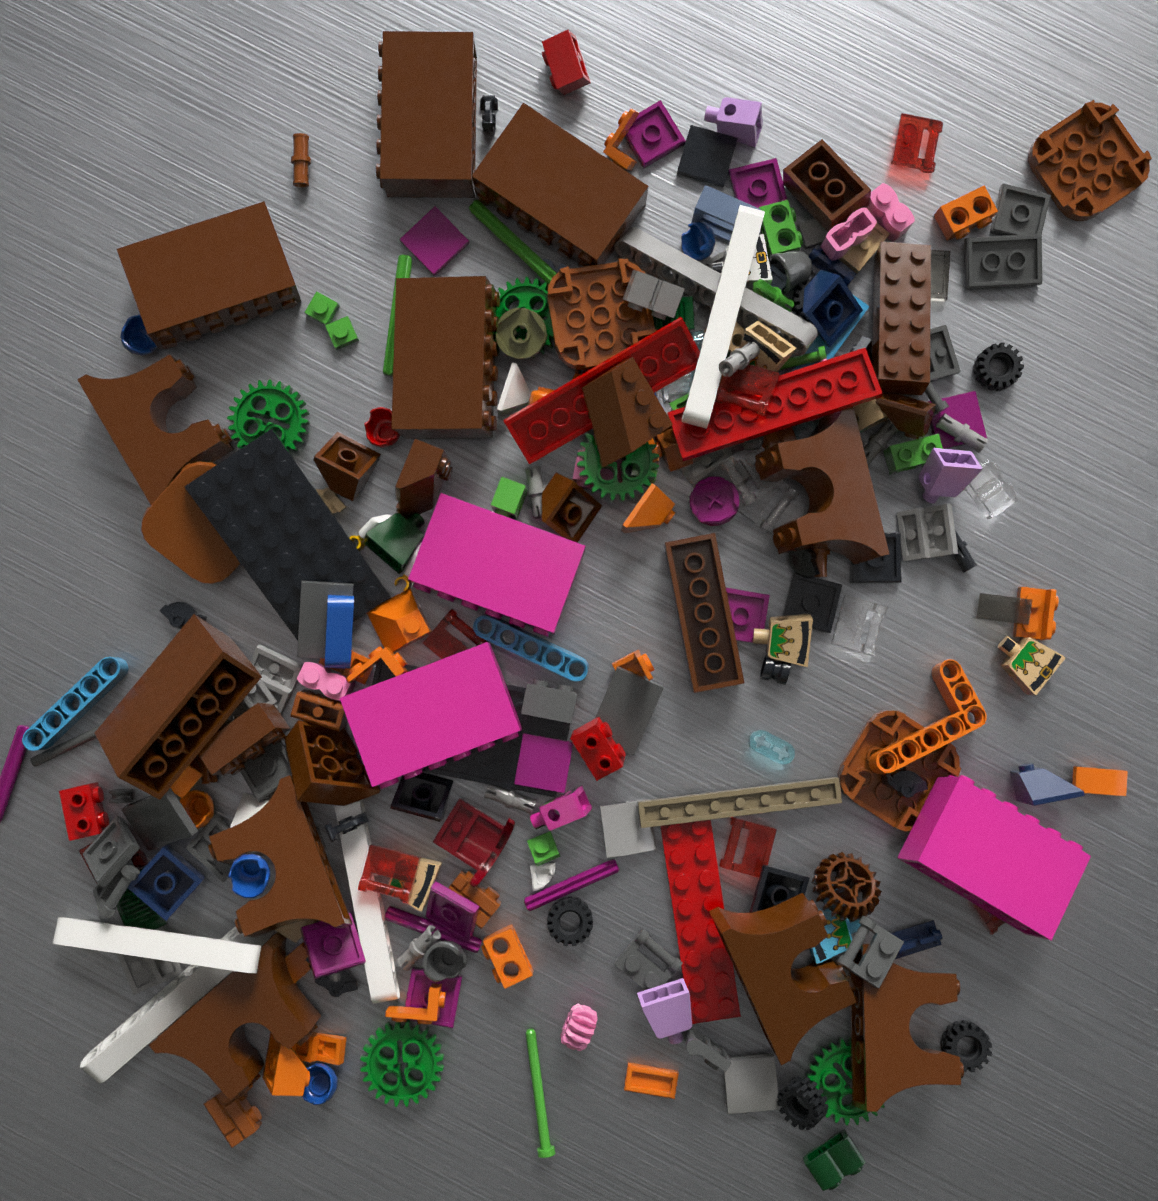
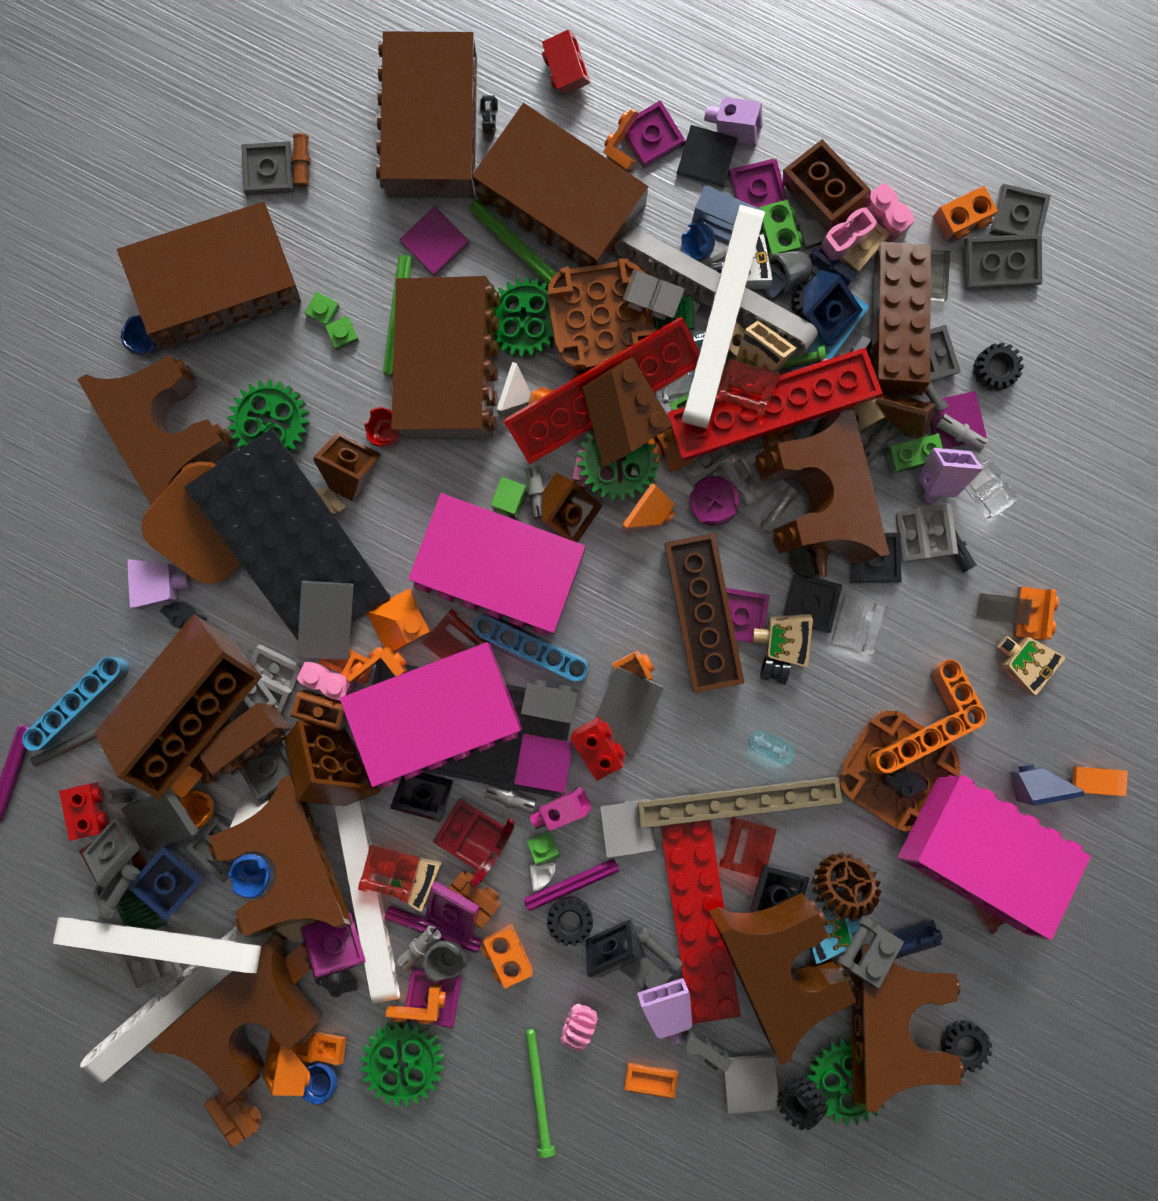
(153, 583): none -> lavender torso
(267, 168): none -> dark grey tile
(339, 631): blue beam -> none
(346, 825): black piece -> none
(394, 541): dark green torso -> none
(421, 478): reddish brown wedge -> none
(535, 336): olive plate -> none
(613, 949): none -> black slope
(739, 359): light grey pin -> none
(772, 294): bright green axle -> none
(834, 1160): dark green brick -> none
(909, 140): clear red plate -> none
(1088, 161): dark orange tile -> none

